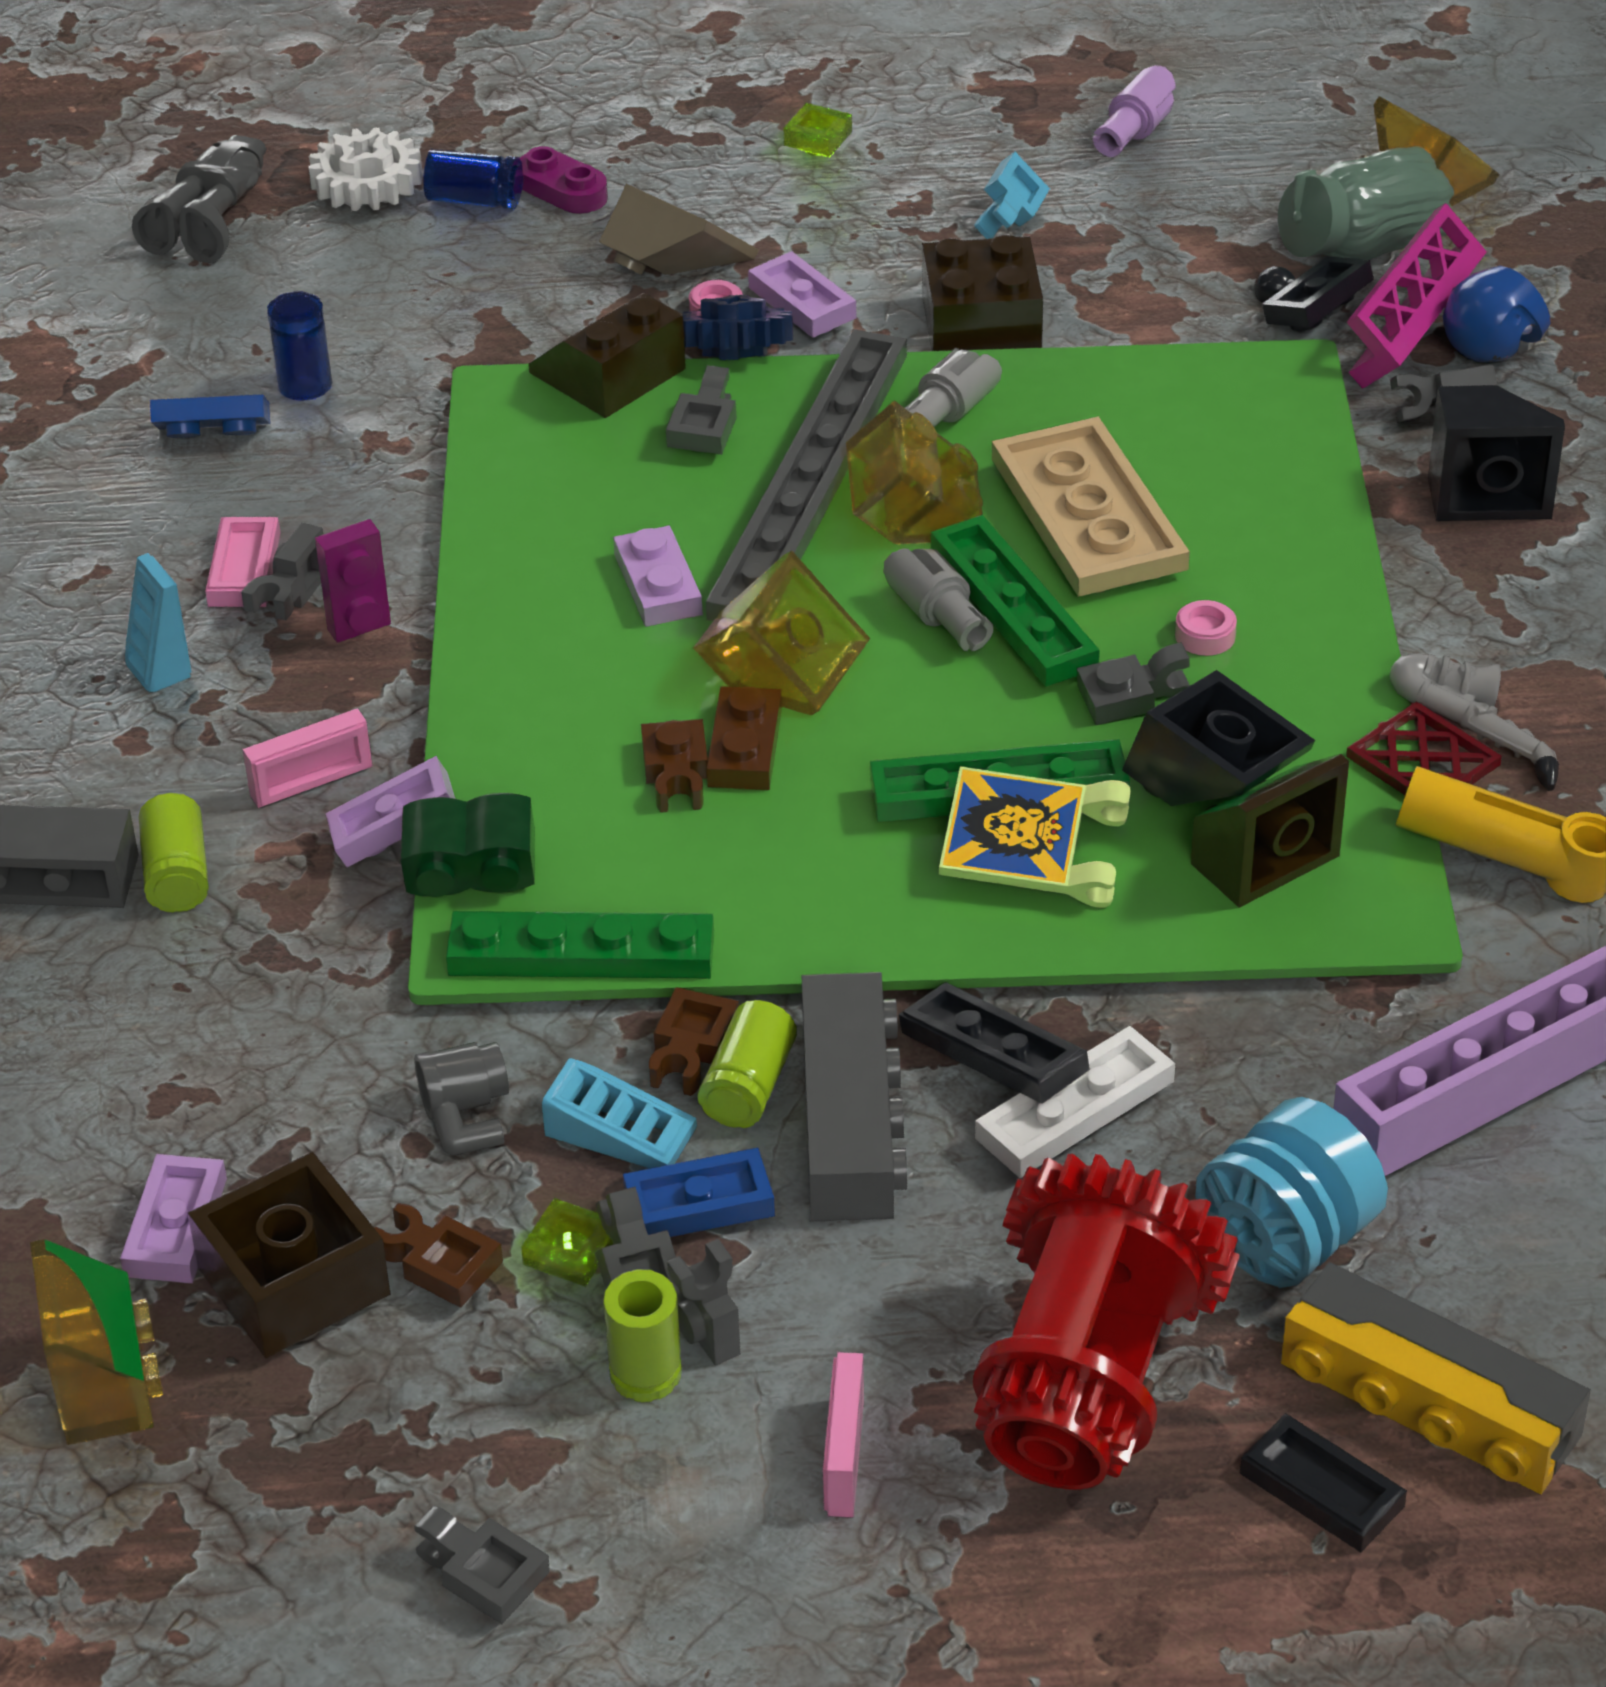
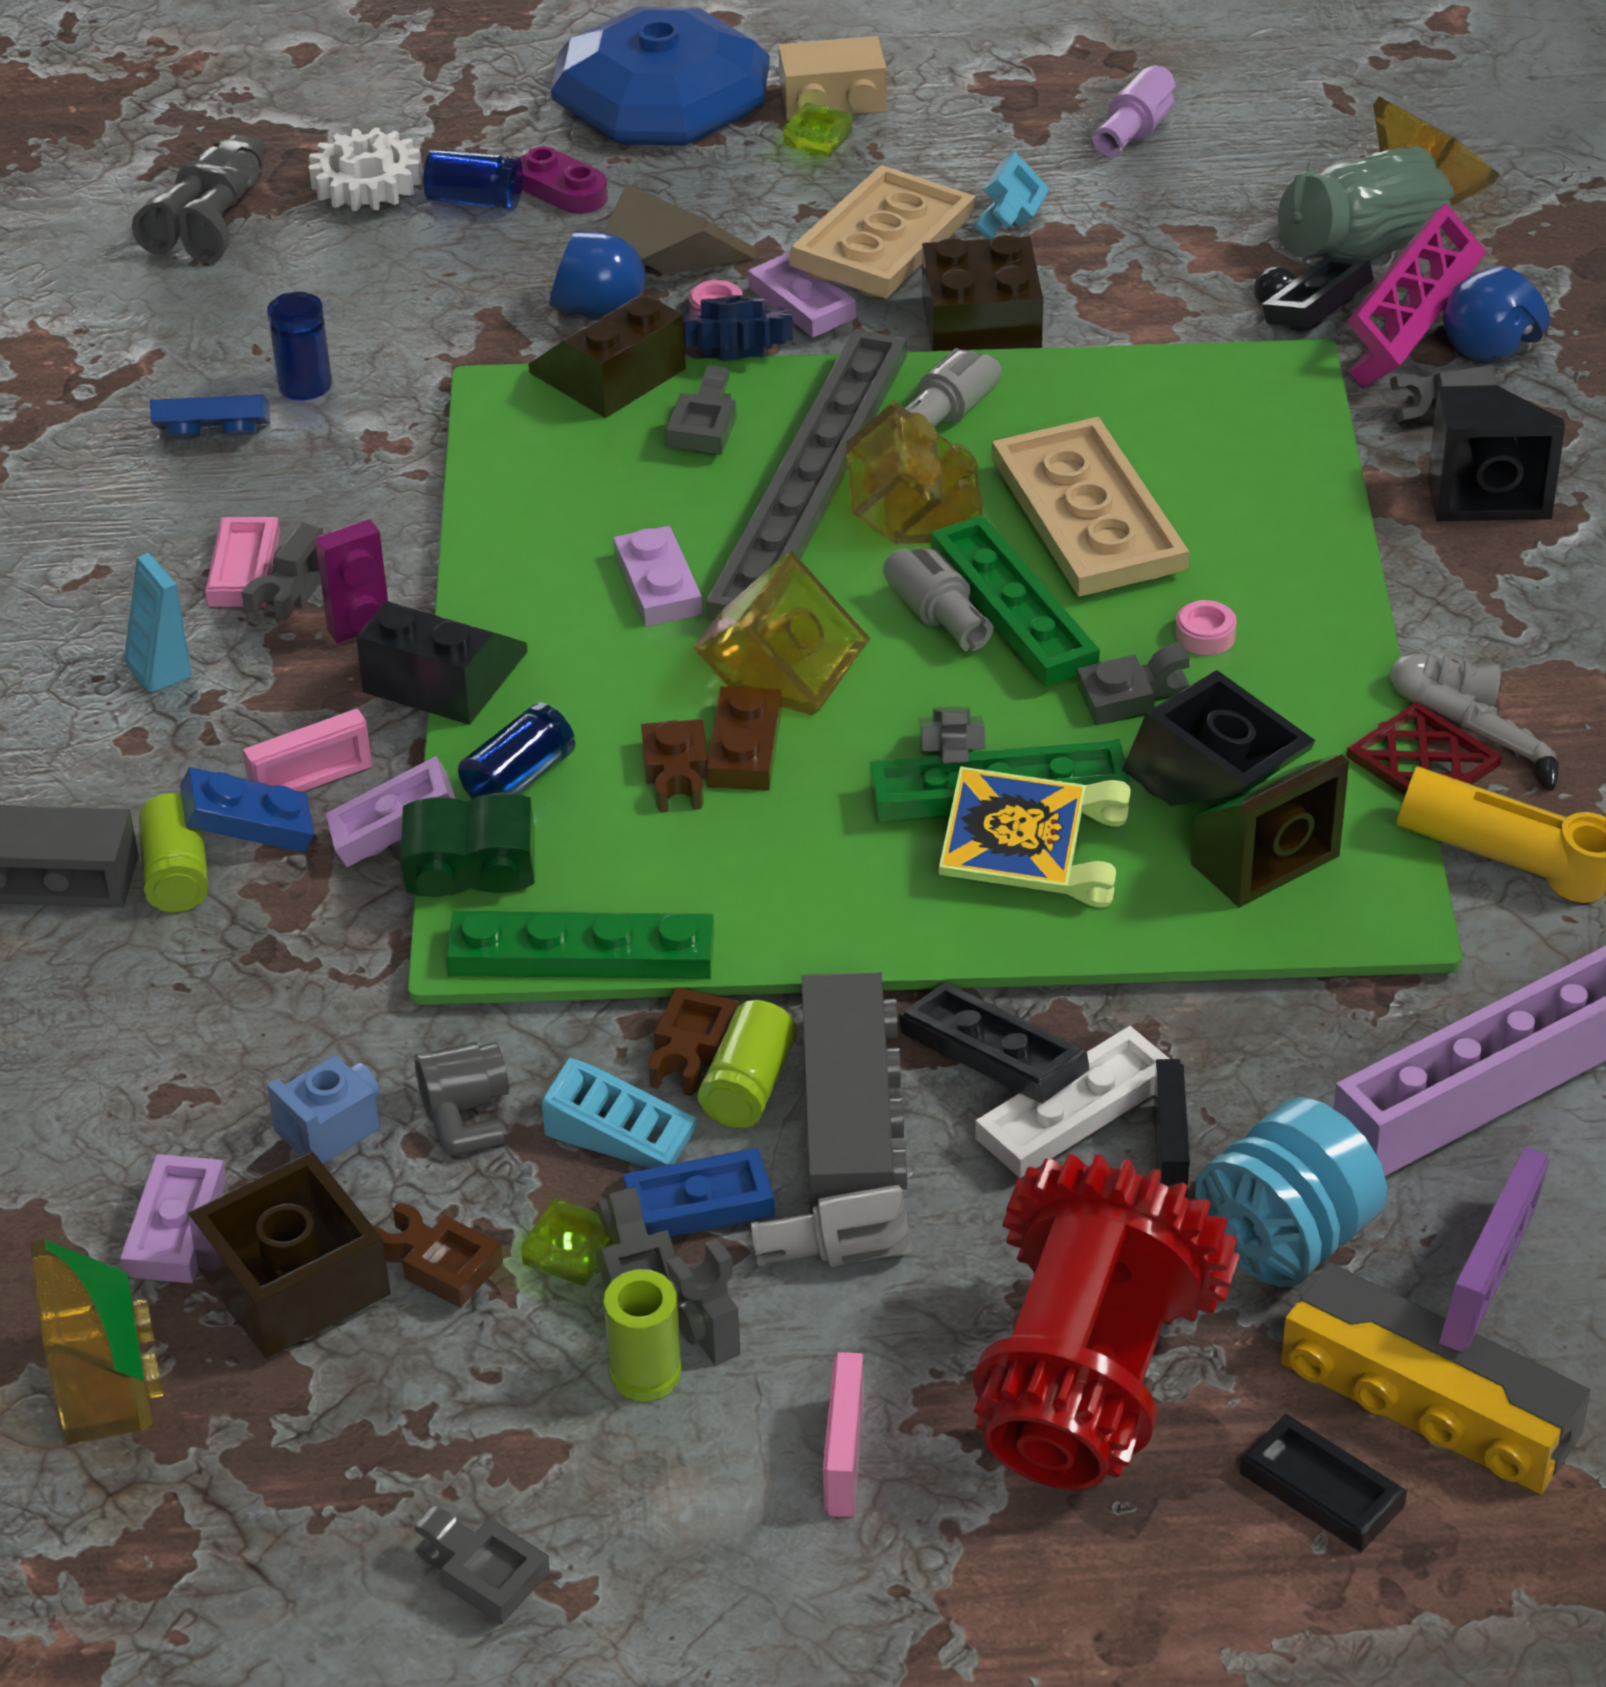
(246, 809): none -> blue plate
(325, 1108): none -> medium blue brick
(434, 661): none -> black slope
(518, 753): none -> clear blue piece
(597, 275): none -> blue helmet
(660, 76): none -> blue rock
(834, 75): none -> tan brick
(840, 1230): none -> light grey arm
(879, 231): none -> tan plate
(952, 733): none -> dark grey plate
(1171, 1123): none -> black tile
(1494, 1250): none -> medium lavender tile

